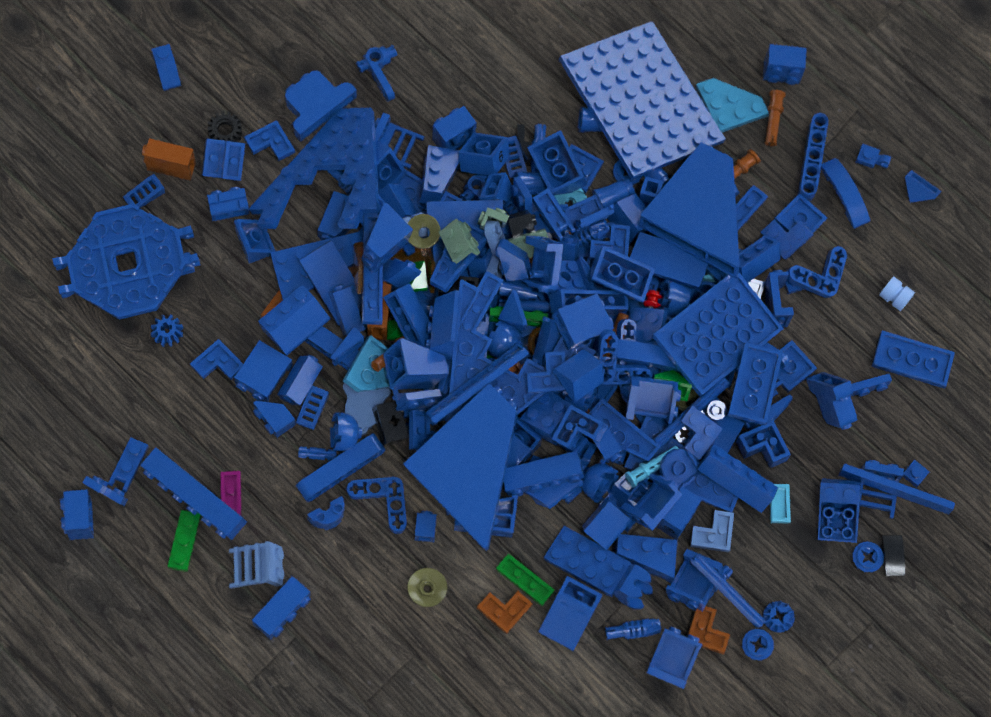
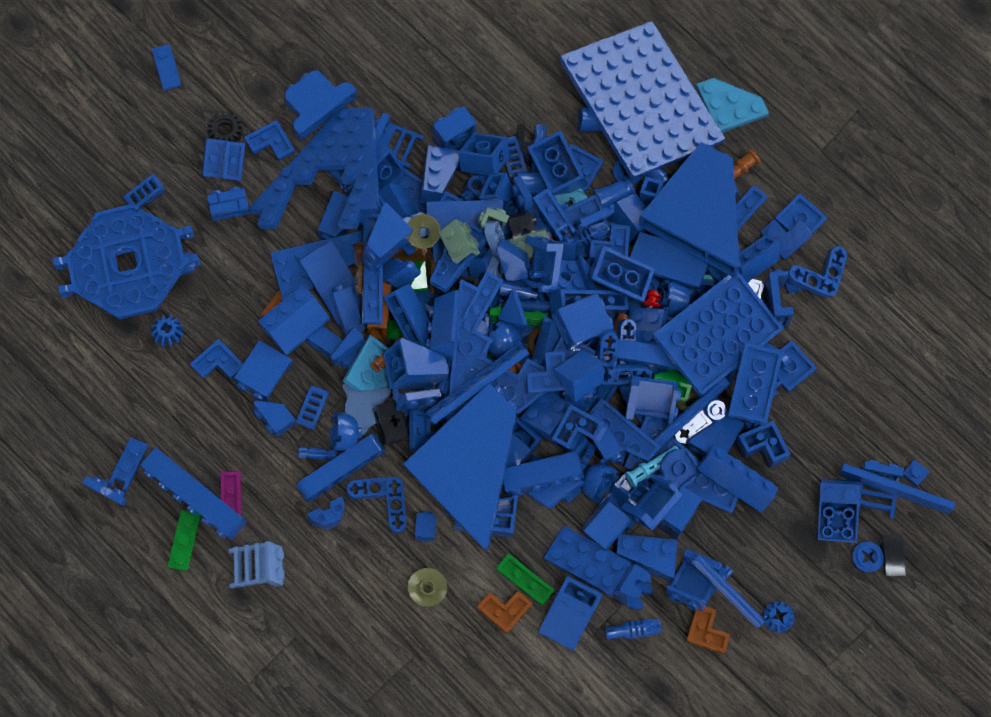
(78, 514): blue brick -> none
(169, 159): dark orange brick -> none
(254, 241): blue slope -> none
(282, 608): blue brick -> none
(300, 380): blue brick -> none
(375, 68): blue piece -> none
(674, 657): blue panel -> none
(704, 431): blue plate -> none
(716, 538): medium blue plate -> none
(766, 642): blue gear -> none
(774, 109): dark orange pin -> none
(778, 407): blue slope -> none
(781, 505): medium azure tile -> none
(784, 64): blue brick -> none
(815, 149): blue beam -> none
(834, 399): blue brick -> none
(847, 192): blue slope -> none
(870, 156): blue plate -> none
(878, 383): blue hinge -> none
(896, 293): light blue wheel -> none
(913, 359): blue tile -> none
(919, 188): blue slope -> none

